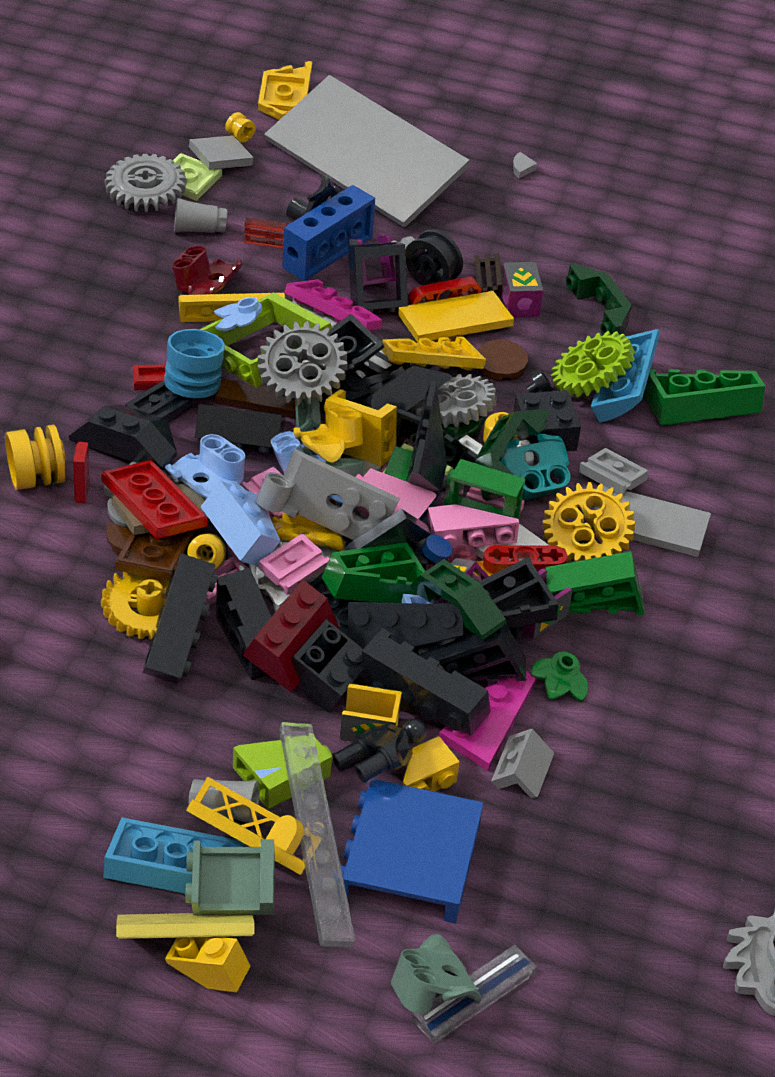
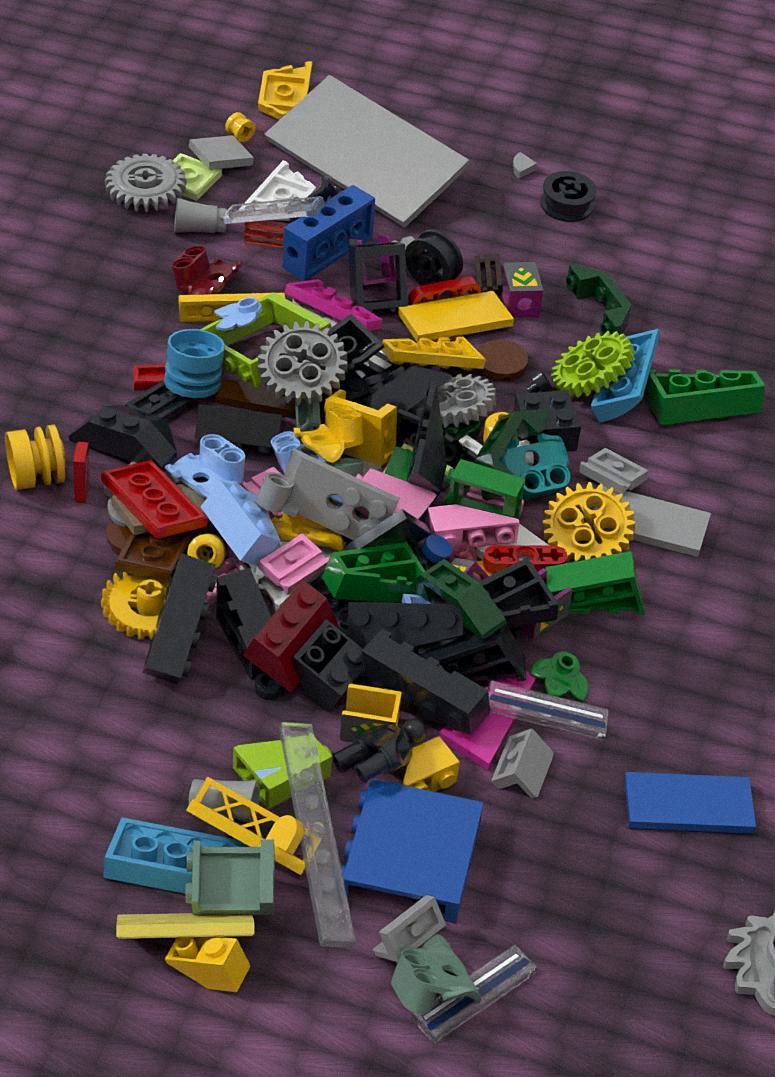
(267, 687): none -> black tile
(273, 210): none -> clear tile
(282, 185): none -> white wing
(410, 929): none -> light grey panel
(548, 710): none -> clear tile
(568, 196): none -> black wheel
(689, 802): none -> blue tile

